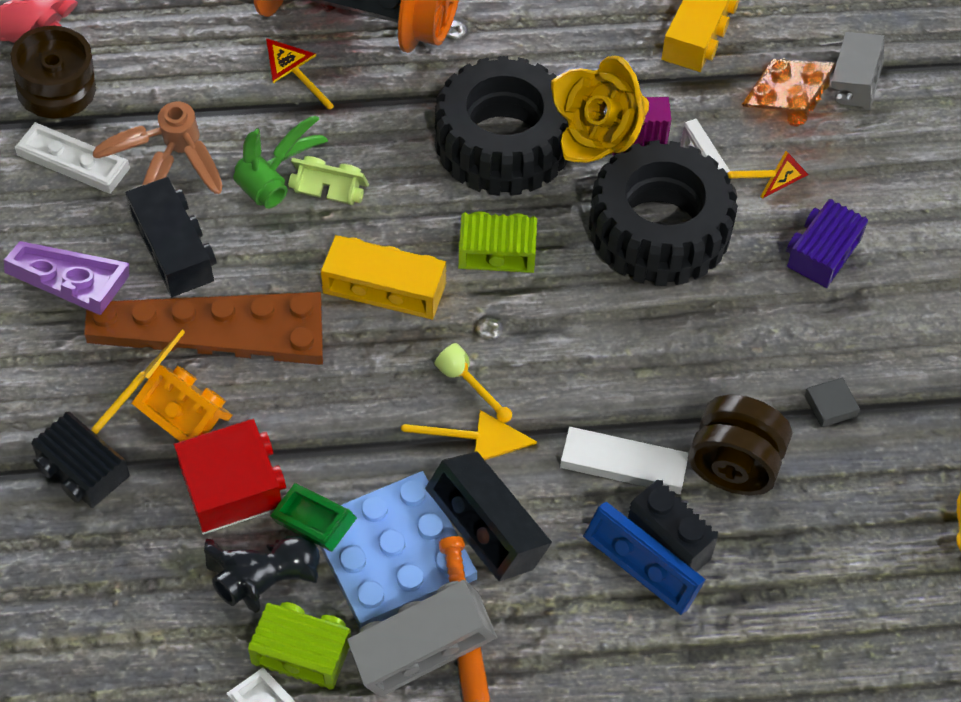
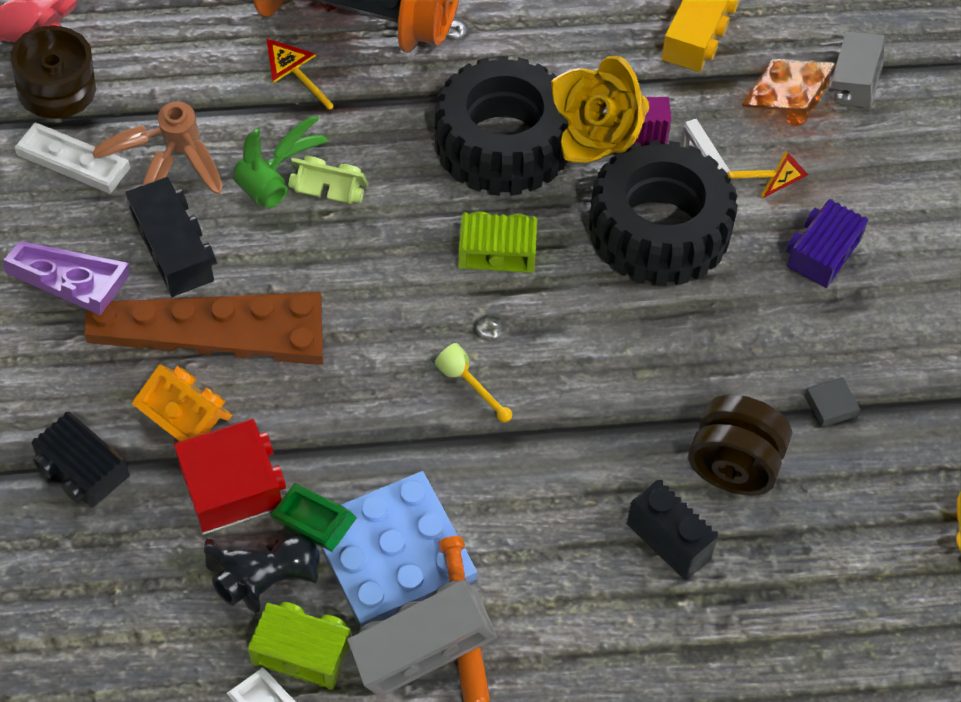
(134, 384): yellow piece -> none
(384, 276): yellow brick -> none
(488, 515): black brick -> none
(491, 438): yellow piece -> none
(623, 459): white tile -> none
(644, 558): blue tile -> none

